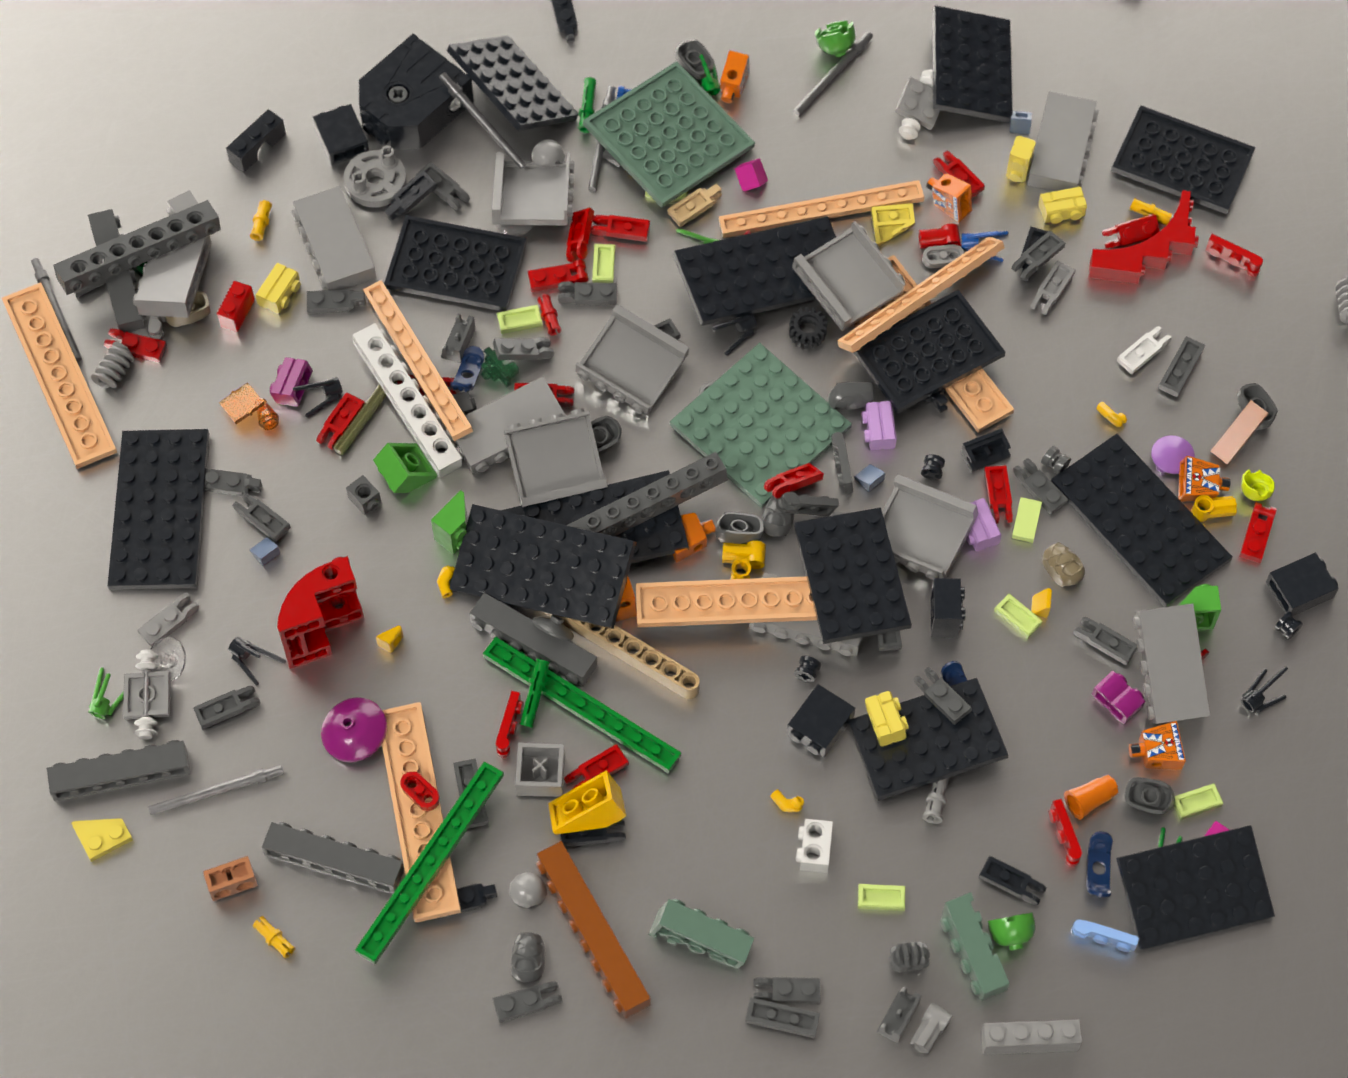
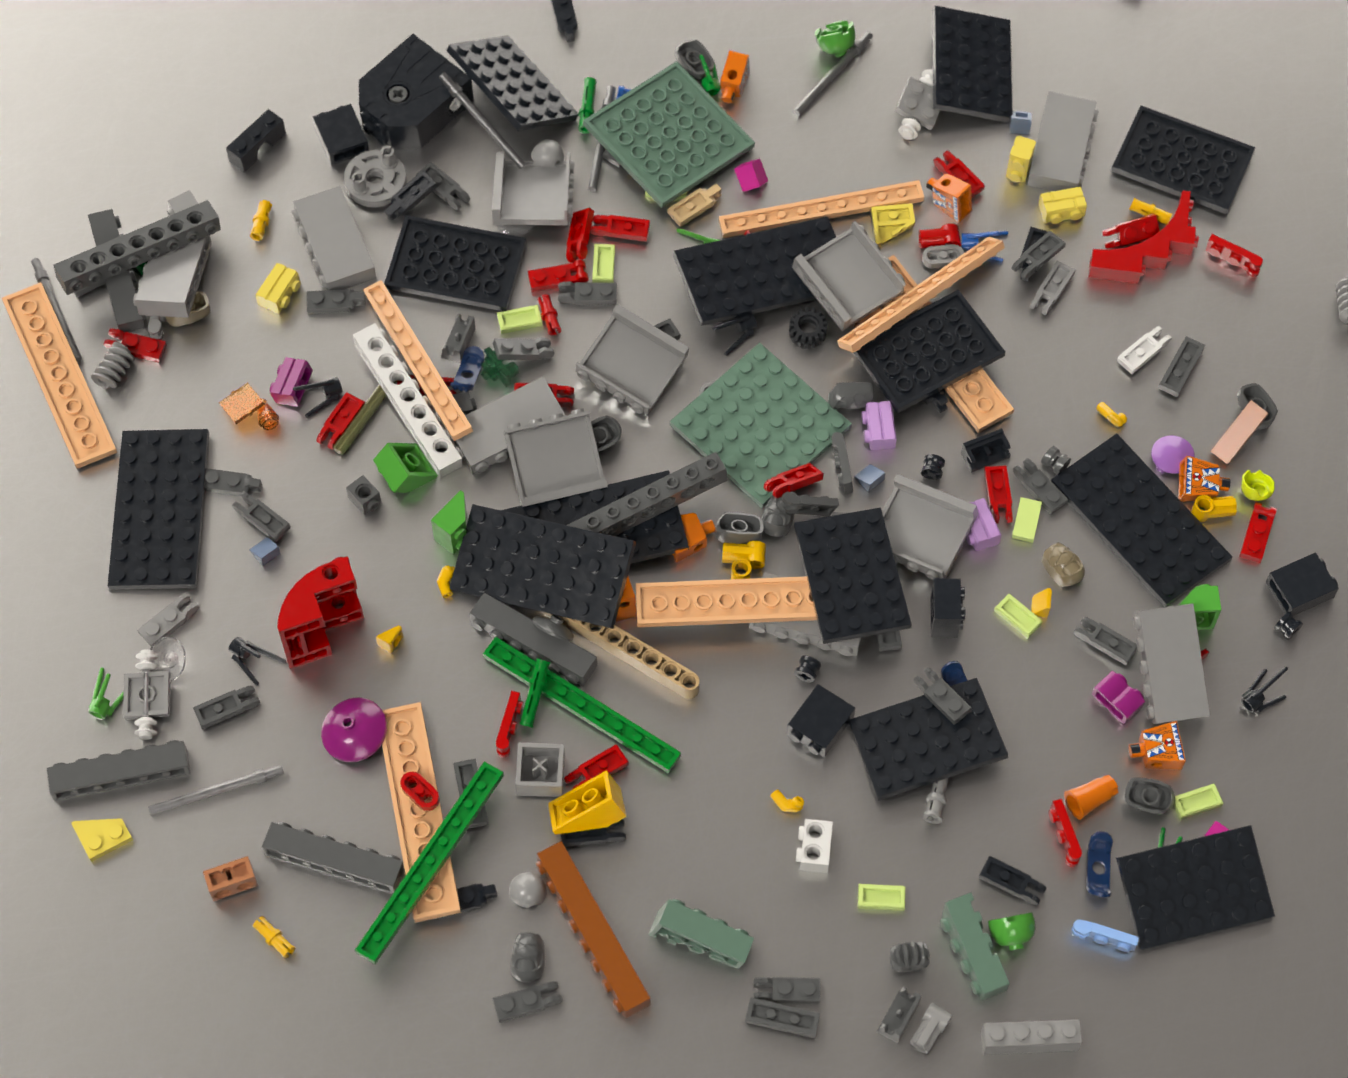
(235, 306): red brick -> none
(885, 718): light yellow brick -> none

